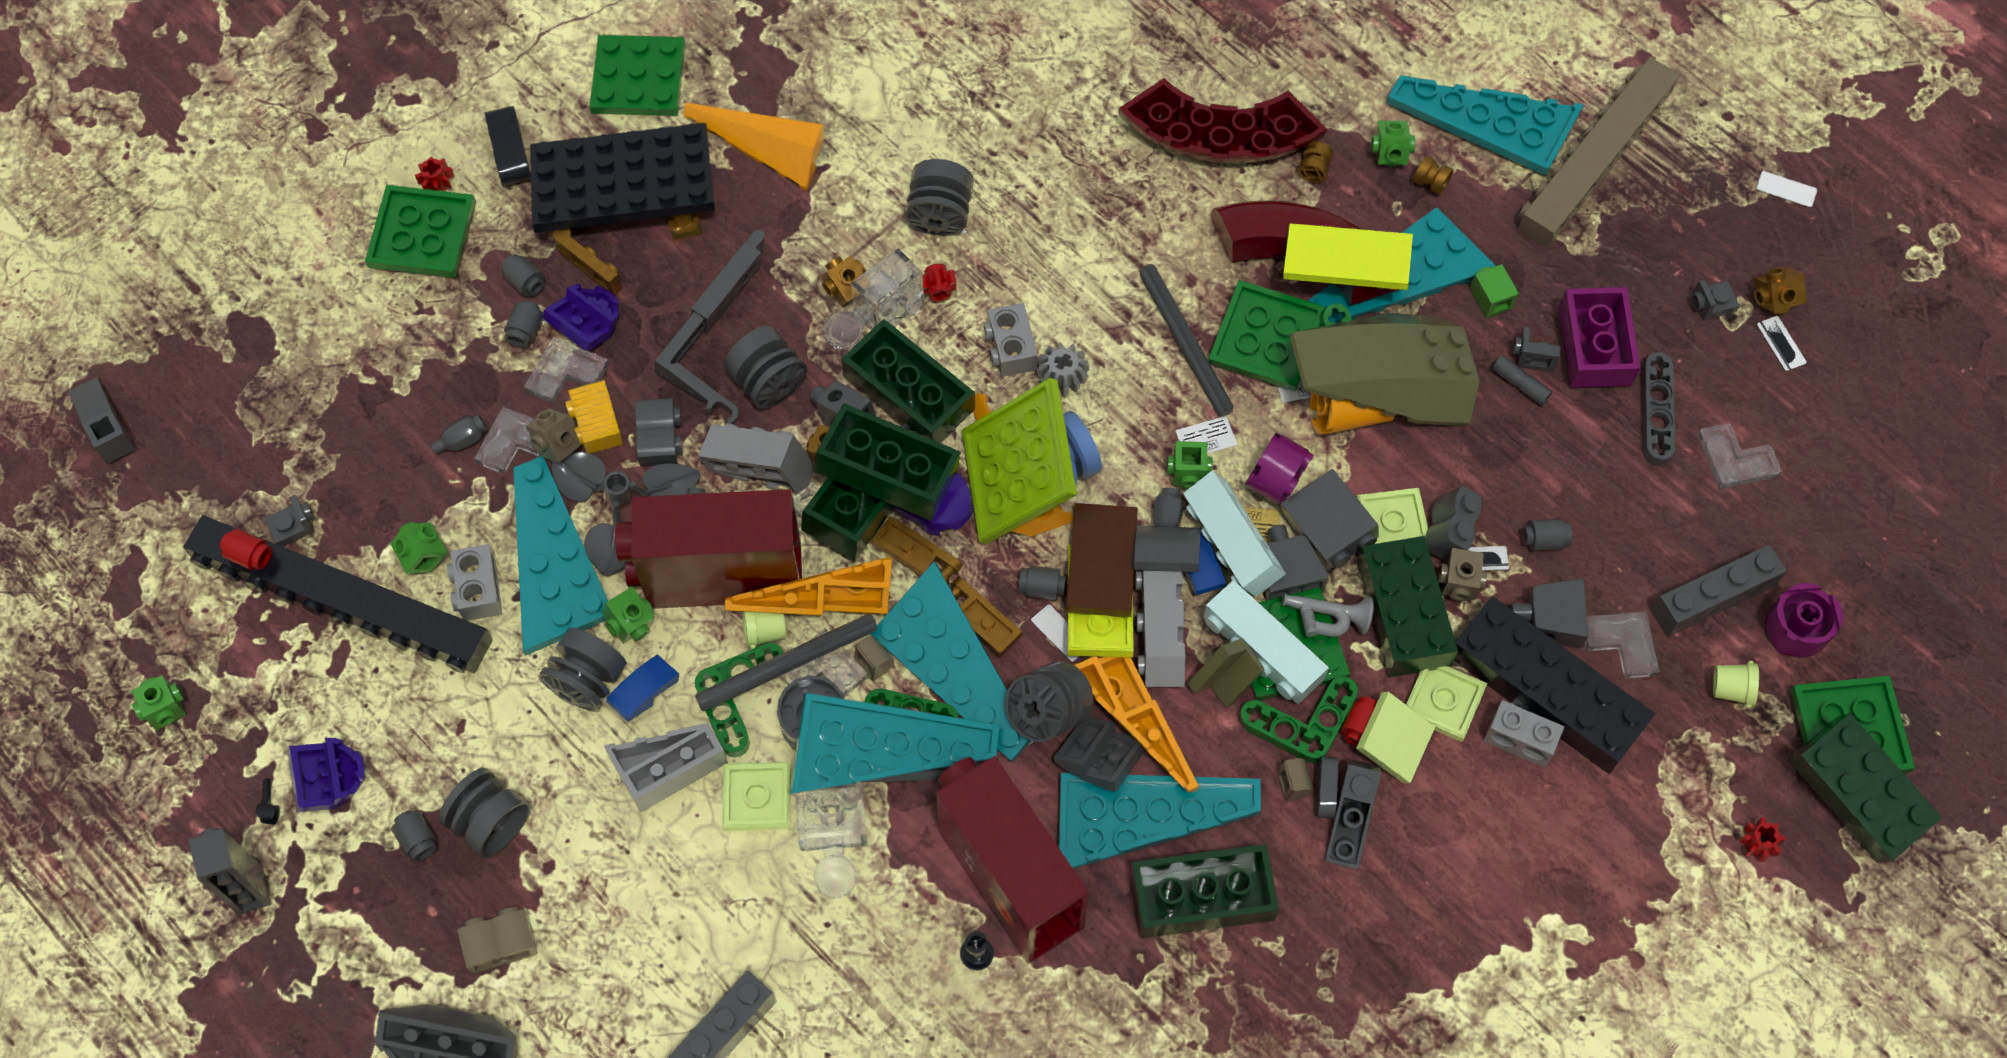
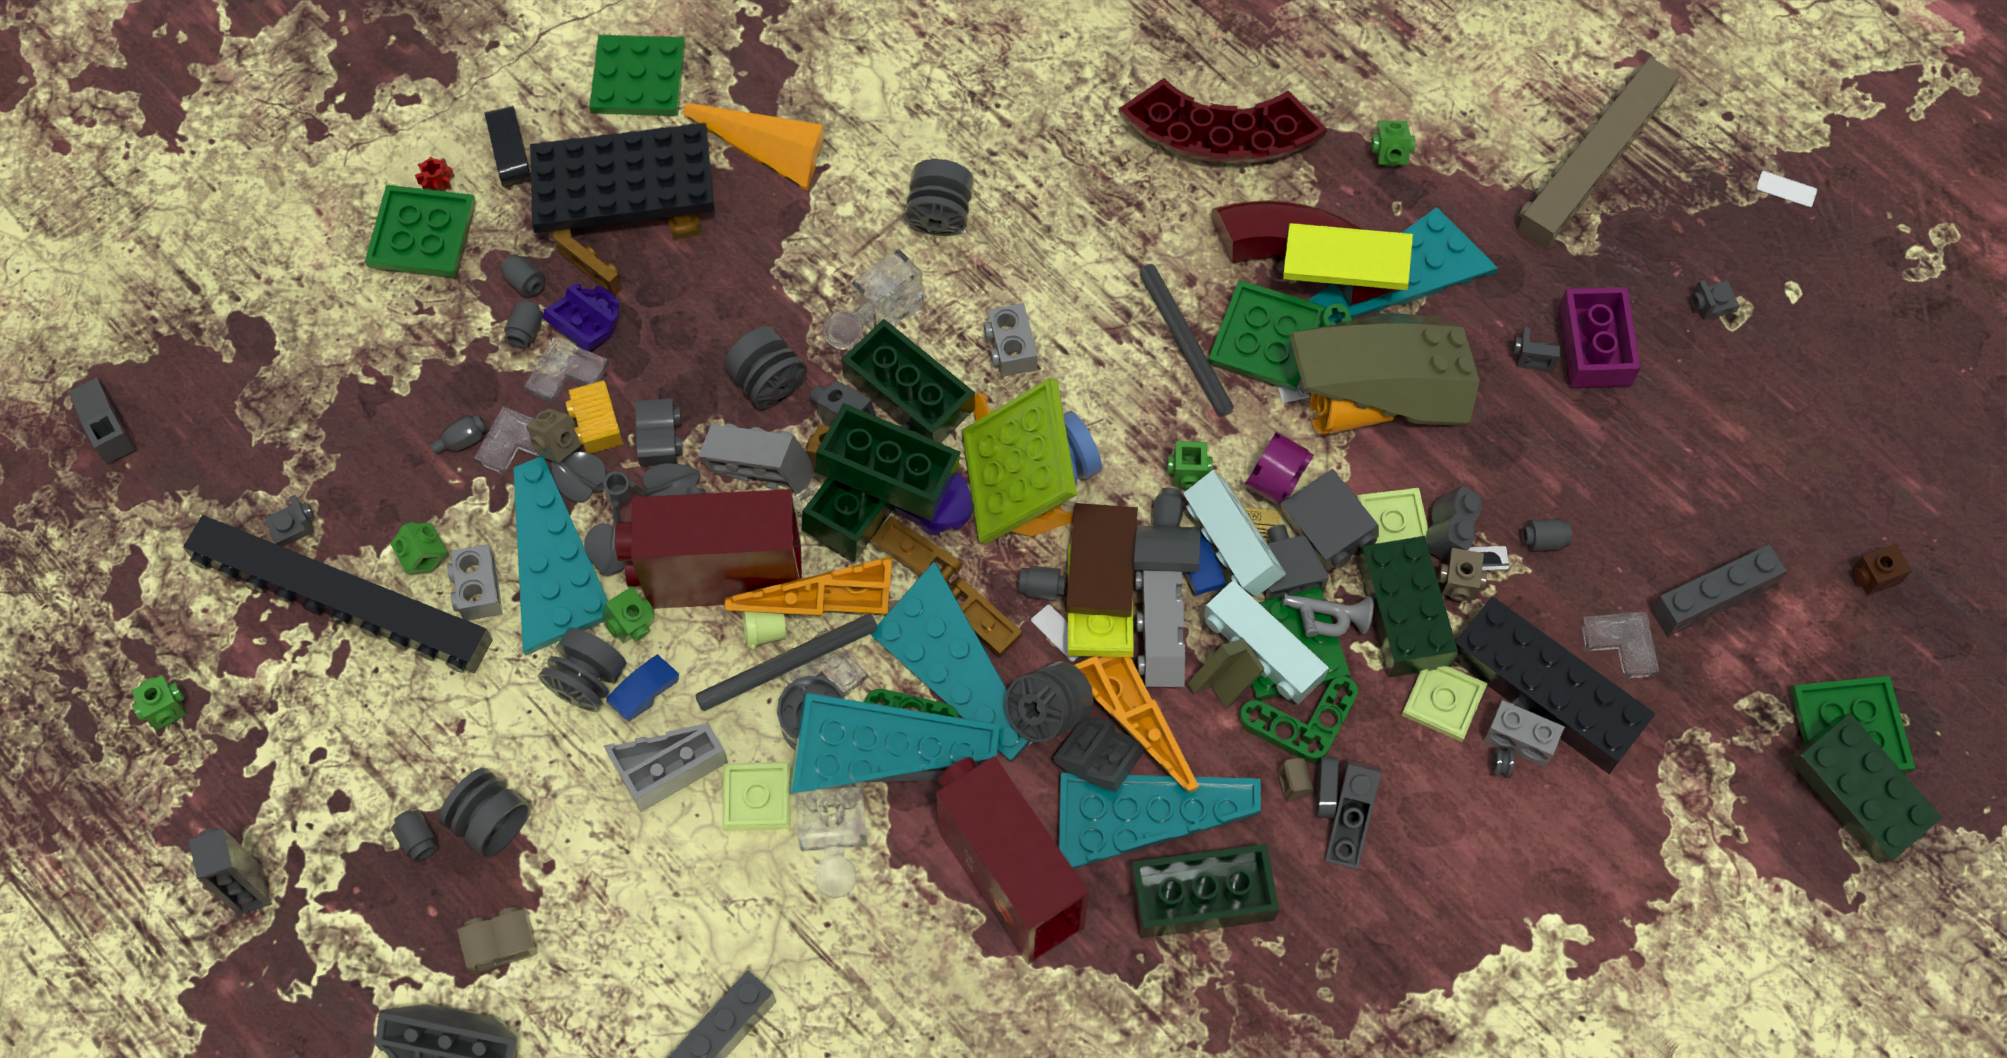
(245, 549): red brick -> none
(265, 810): black hand -> none
(324, 774): dark purple slope -> none
(703, 317): dark grey hinge -> none
(721, 672): green beam -> none
(833, 279): pearl gold brick -> none
(872, 657): dark tan brick -> none
(938, 282): red gear -> none
(976, 951): black pin -> none
(1074, 366): light grey gear -> none
(1214, 432): white sticker -> none
(1314, 165): pearl gold wheel -> none
(1358, 720): red brick -> none
(1395, 737): yellowish green tile -> none
(1430, 173): pearl gold wheel -> none
(1493, 290): bright green brick -> none
(1497, 120): teal wing -> none
(1503, 762): none -> dark grey bush
(1519, 378): dark grey piece -> none
(1557, 611): dark grey torso -> none
(1663, 409): dark grey beam -> none
(1731, 464): clear plate -> none
(1737, 683): yellowish green piece -> none
(1767, 831): red gear -> none
(1780, 290): pearl gold brick -> none
(1781, 343): sticker -> none
(1803, 620): magenta brick -> none
(1881, 569): none -> reddish brown brick

